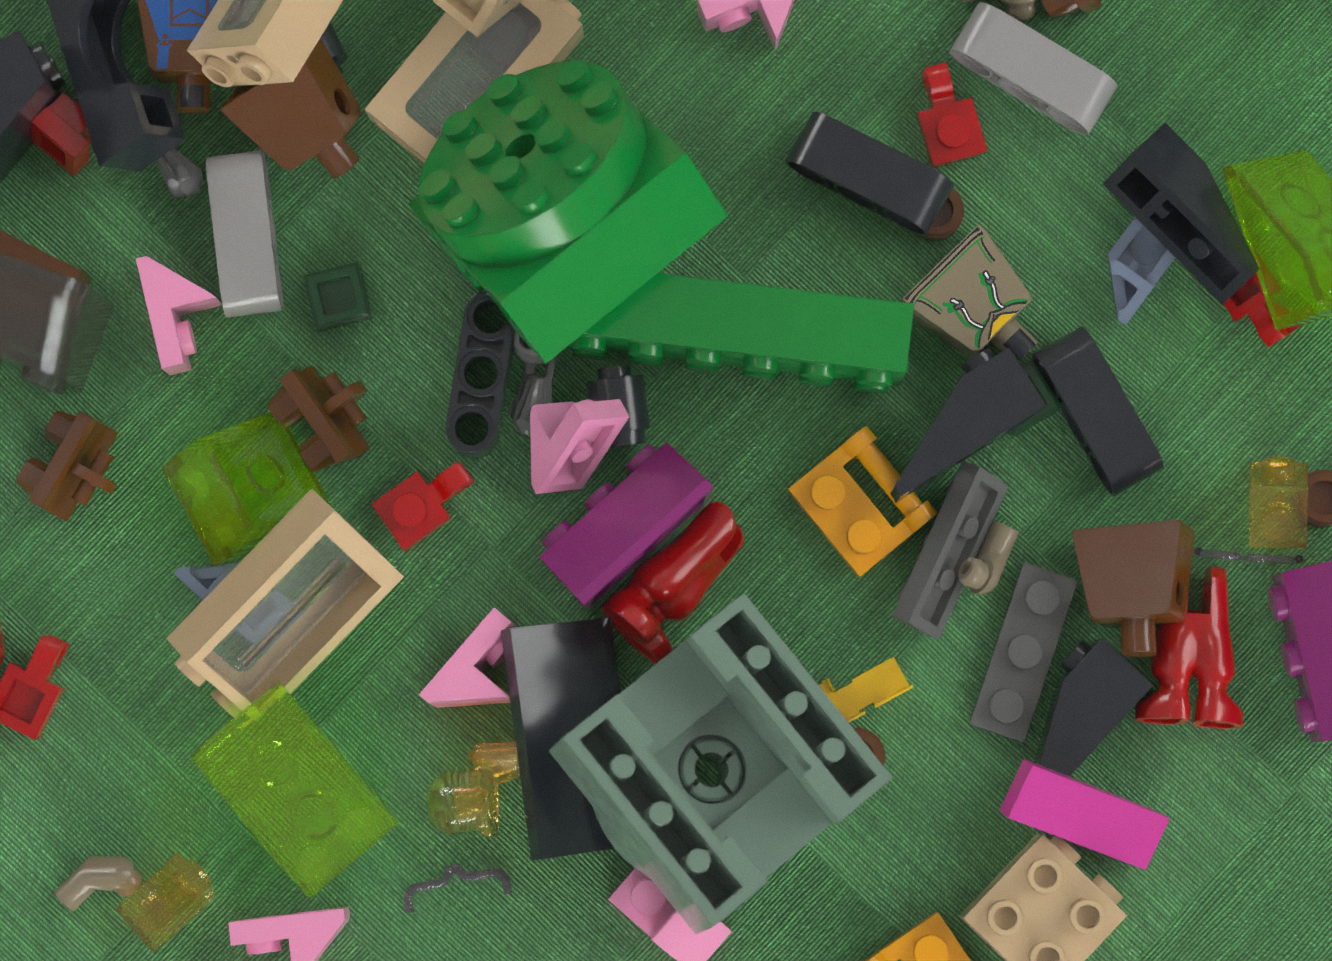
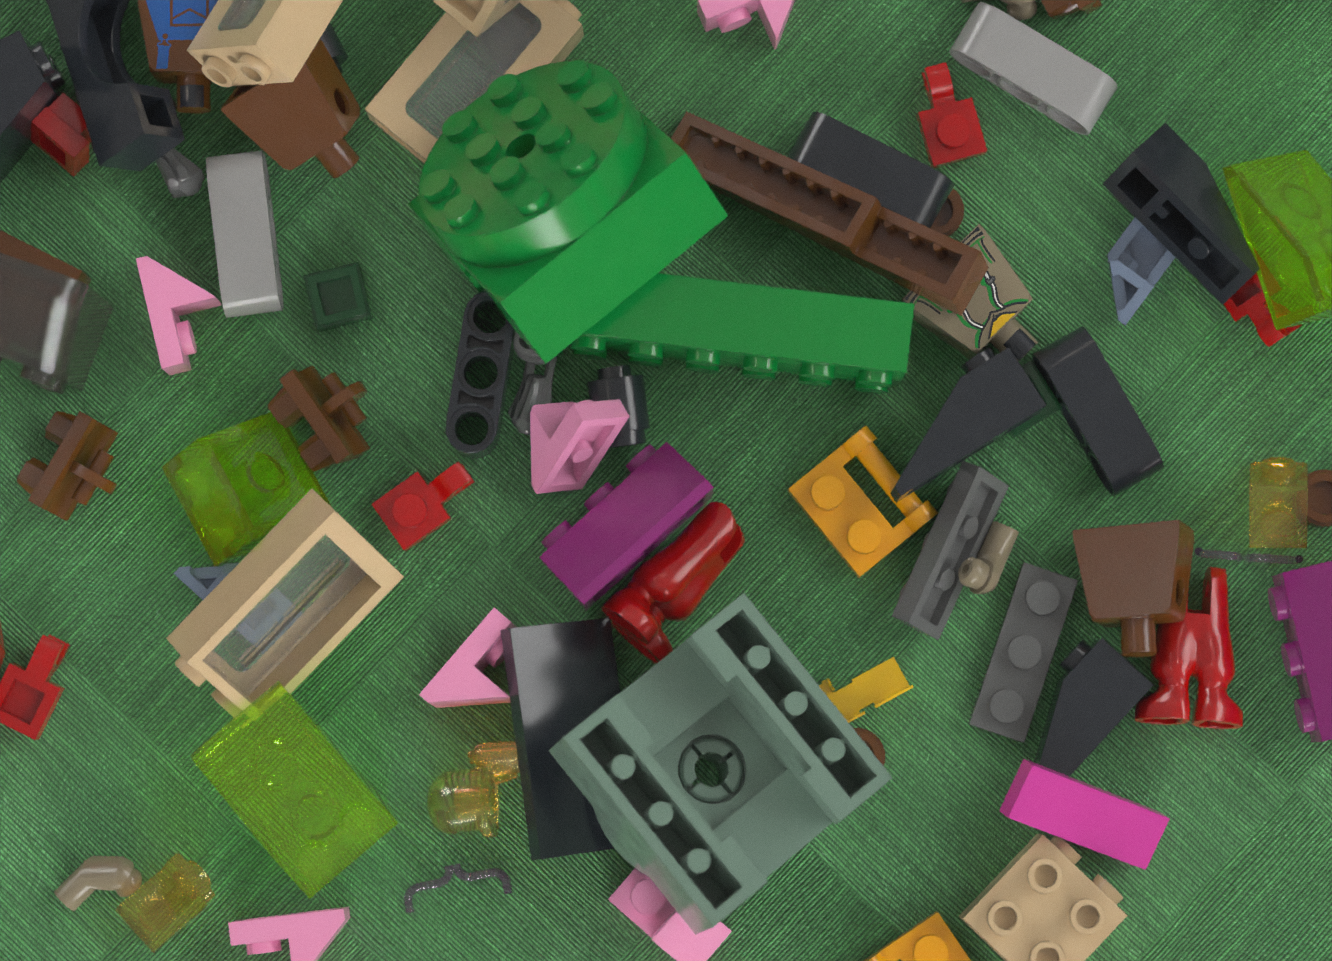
(833, 214): none -> reddish brown slope

